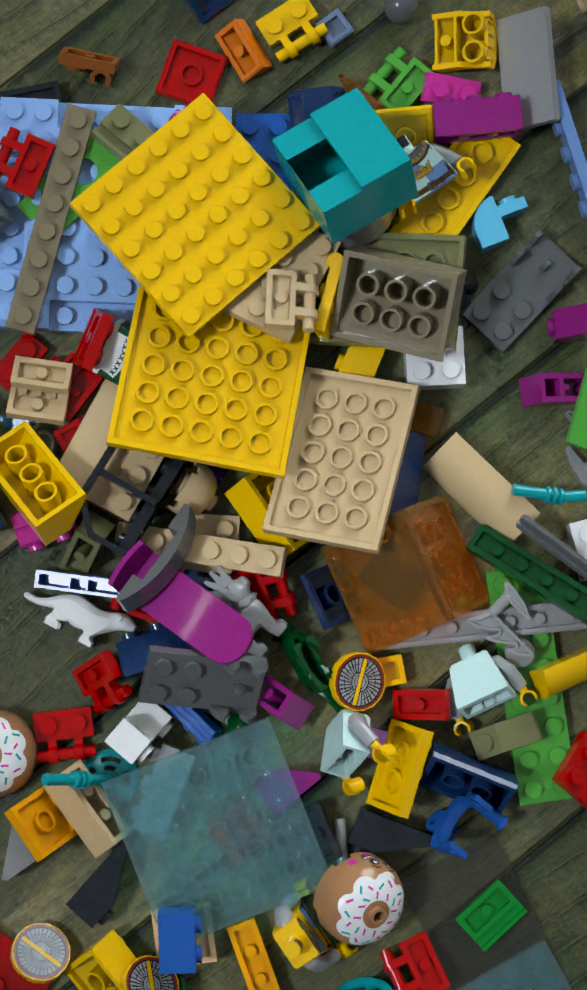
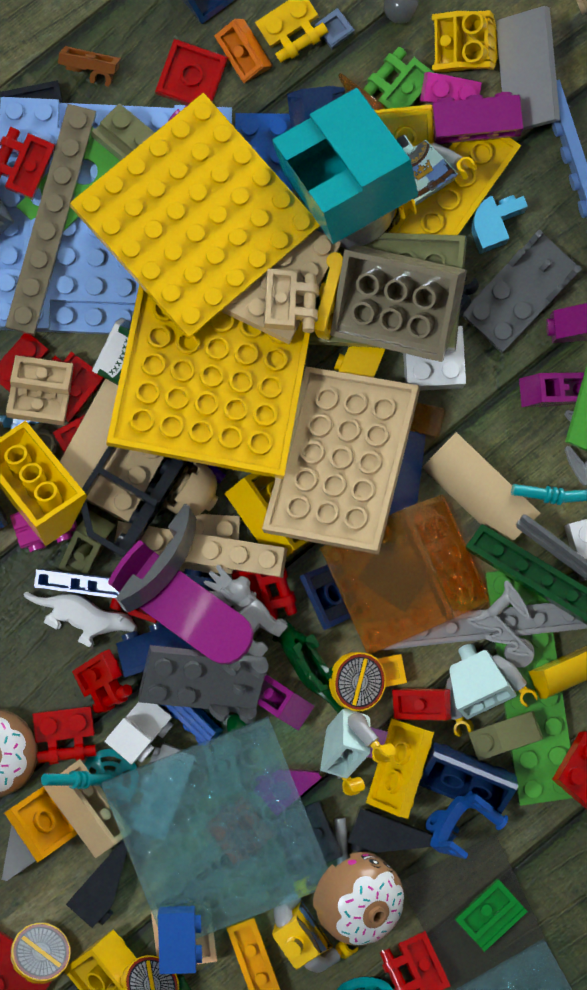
(89, 348): red plate -> none

